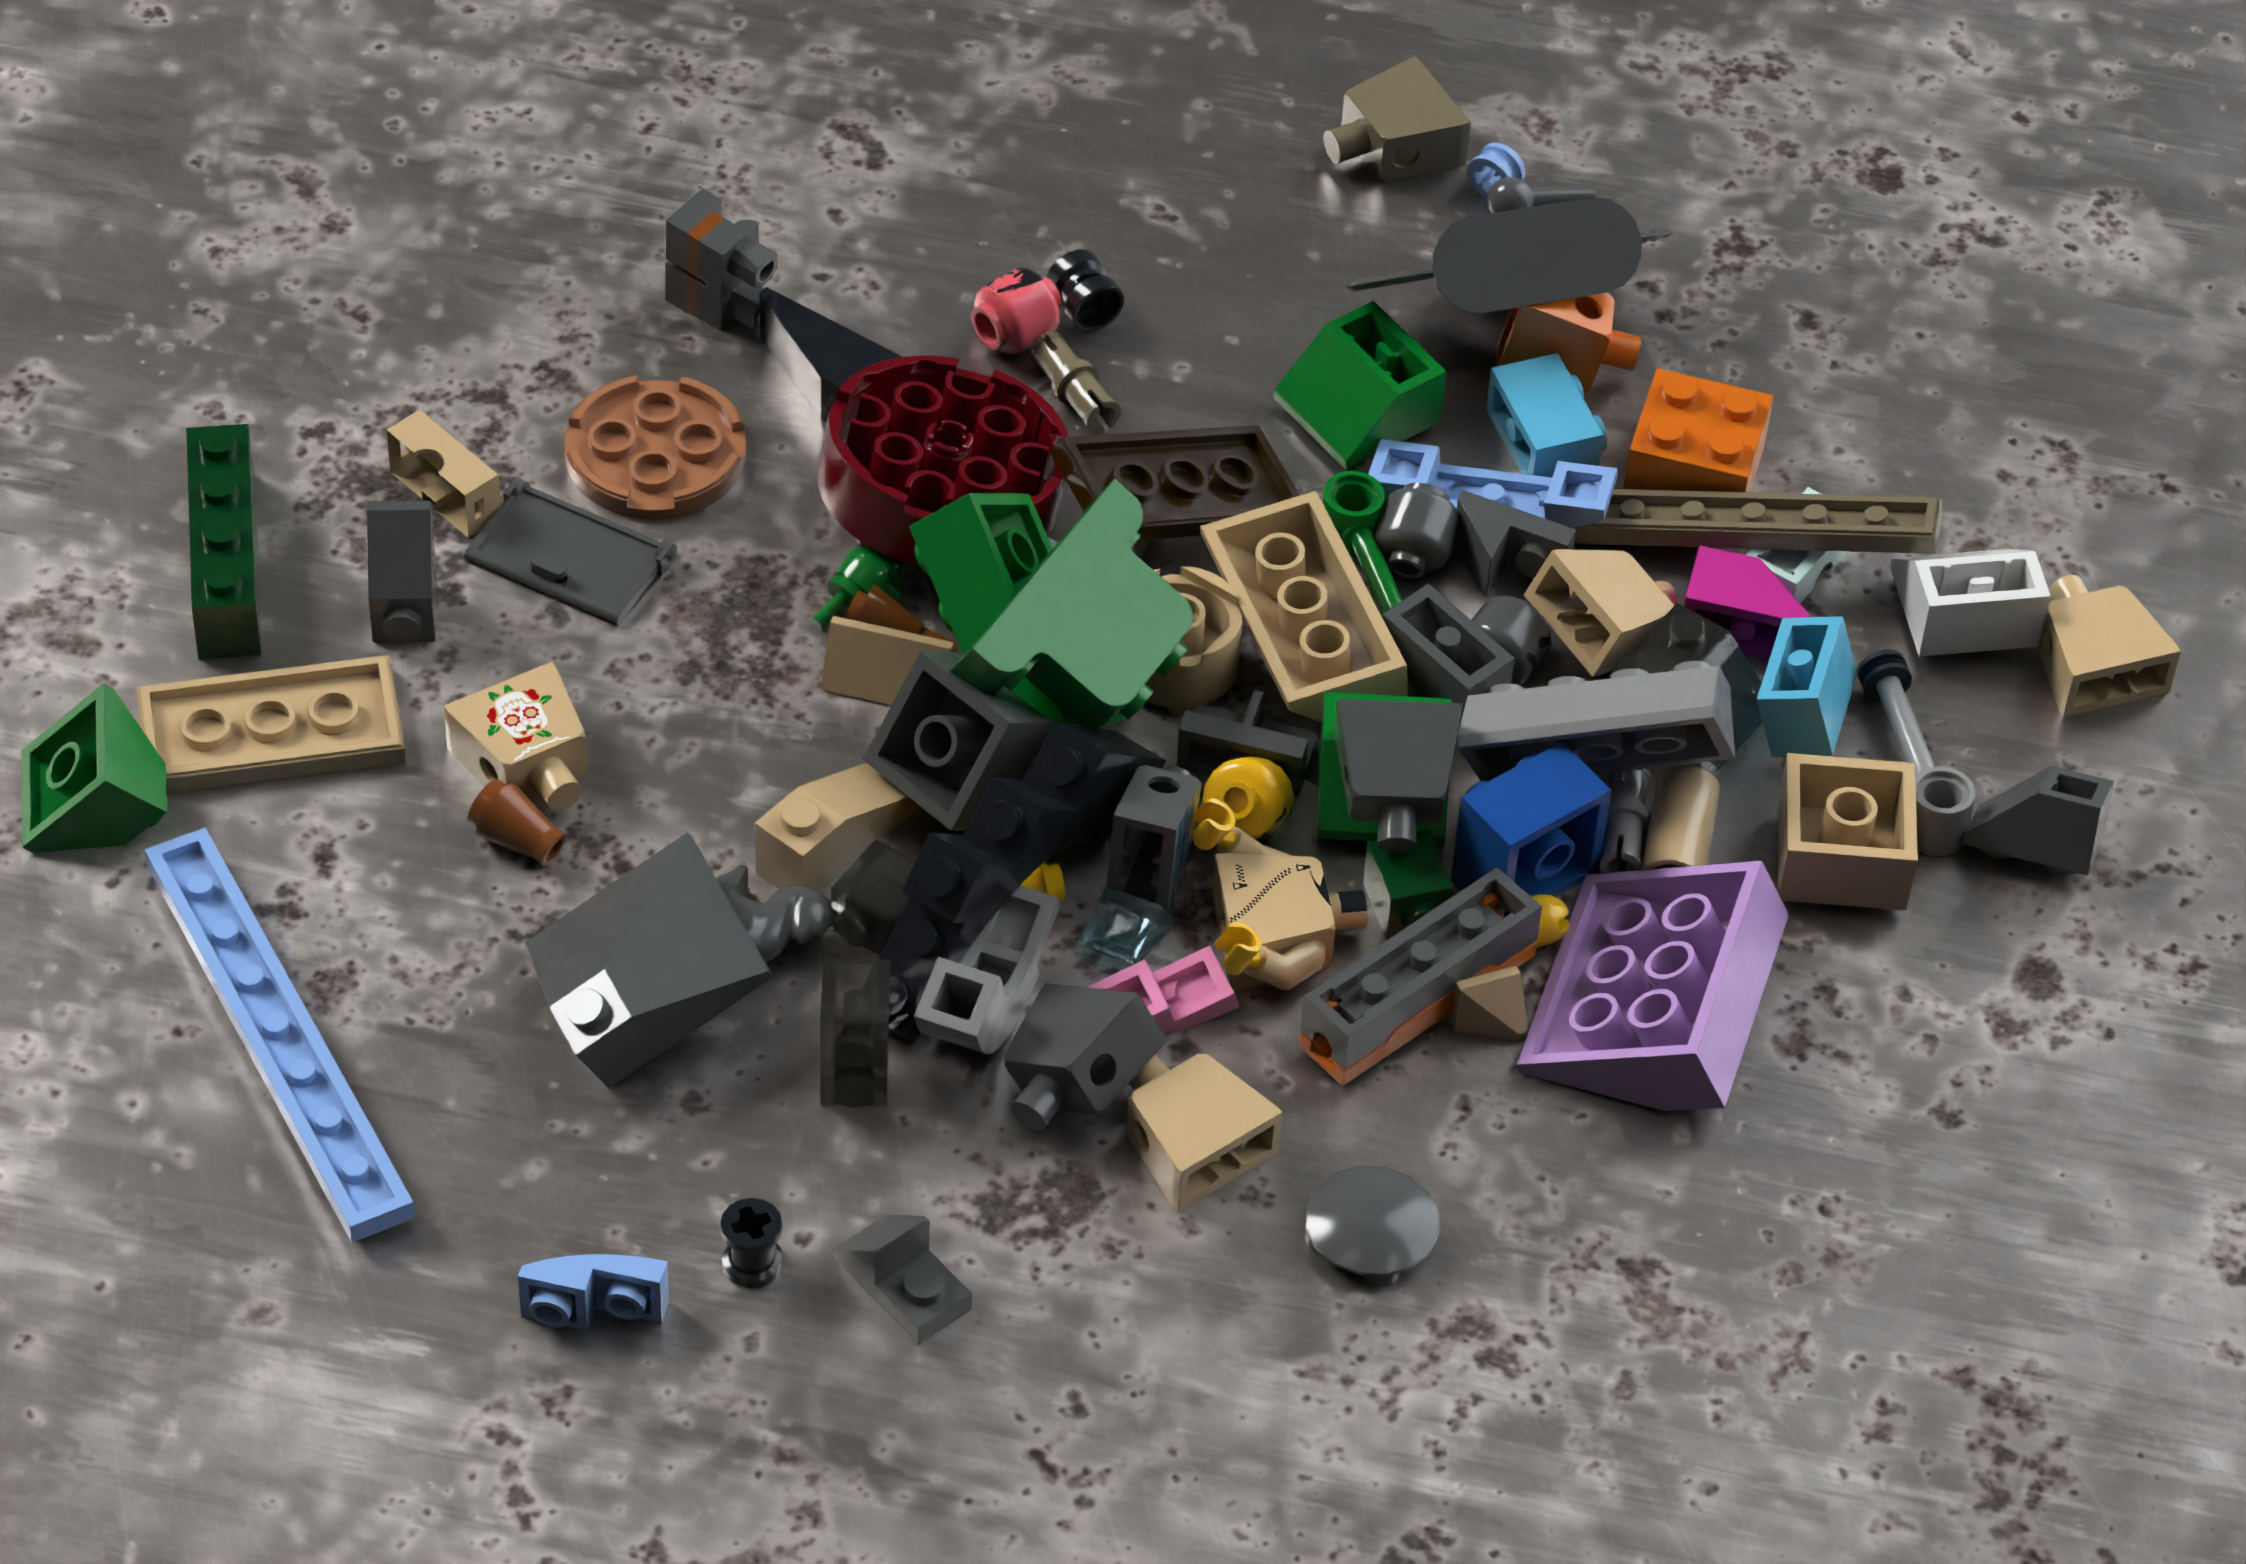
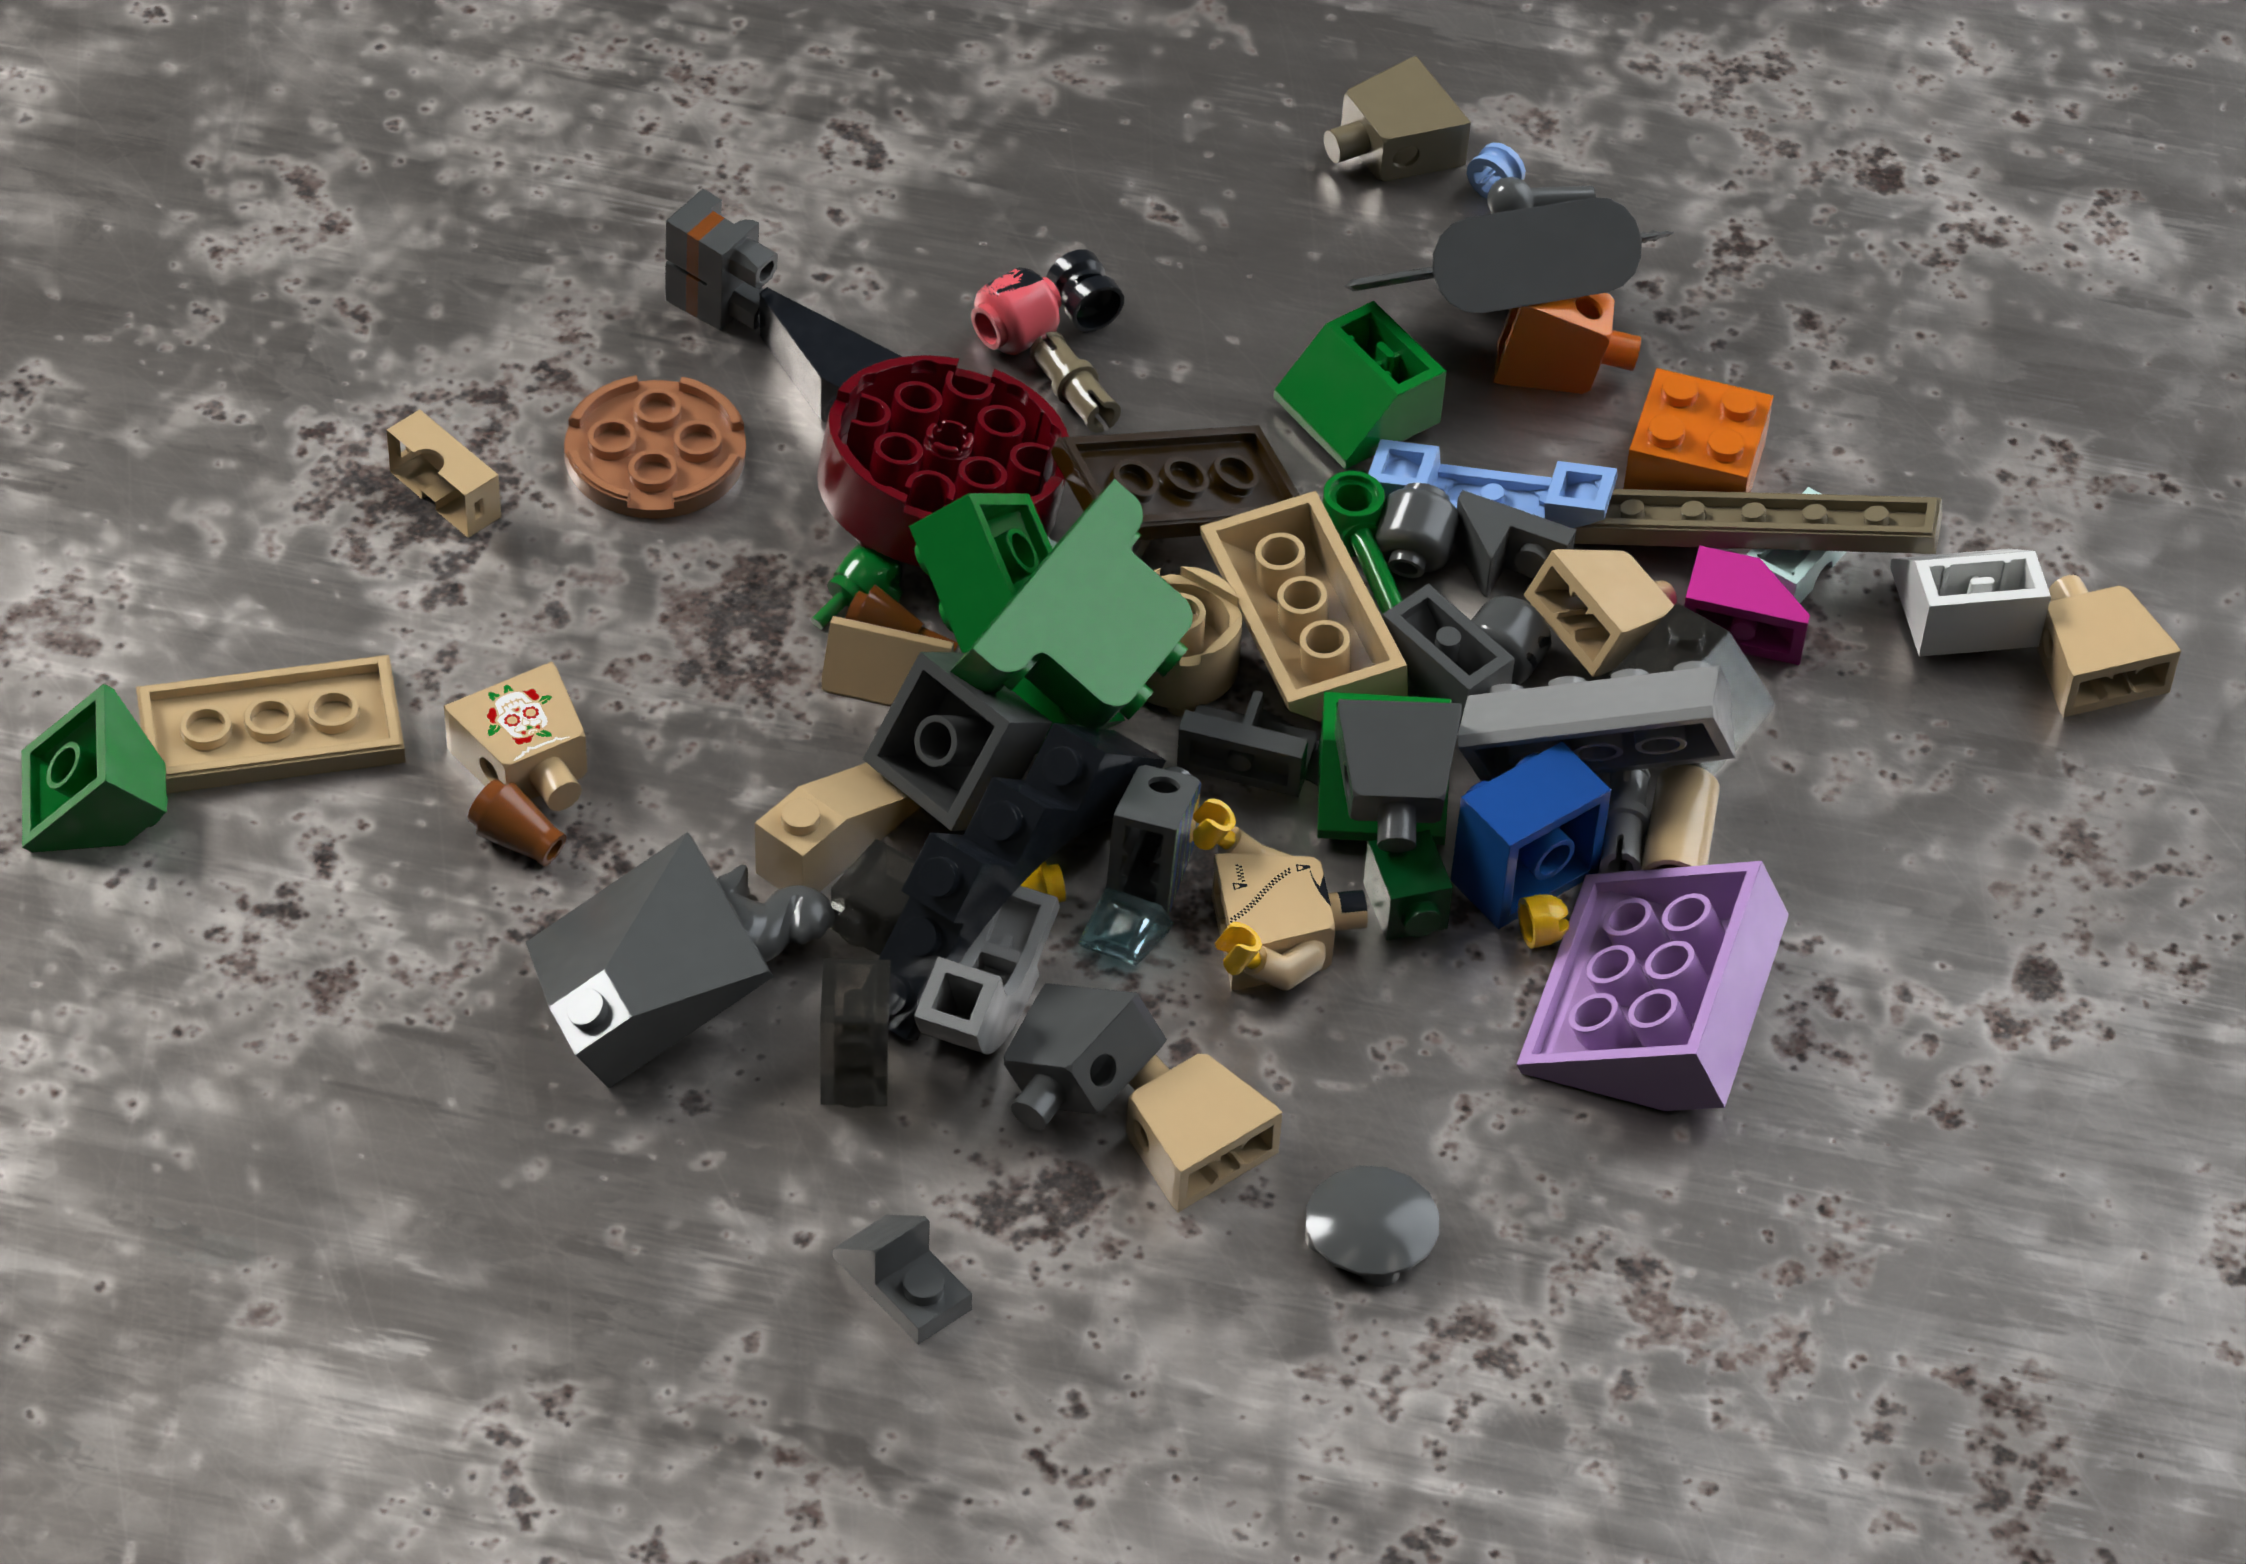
(223, 541): dark green brick -> none
(280, 1036): light blue plate -> none
(401, 571): dark grey slope -> none
(572, 1287): light blue slope -> none
(598, 559): dark grey door -> none
(751, 1234): black bush -> none
(1179, 993): bright pink slope -> none
(1255, 792): yellow head -> none
(1414, 975): dark grey piece -> none
(1491, 1005): tan slope -> none
(1543, 416): medium azure brick -> none
(1807, 686): medium azure brick -> none
(1847, 831): tan brick -> none
(1942, 793): light grey piece -> none
(2045, 820): dark grey slope -> none

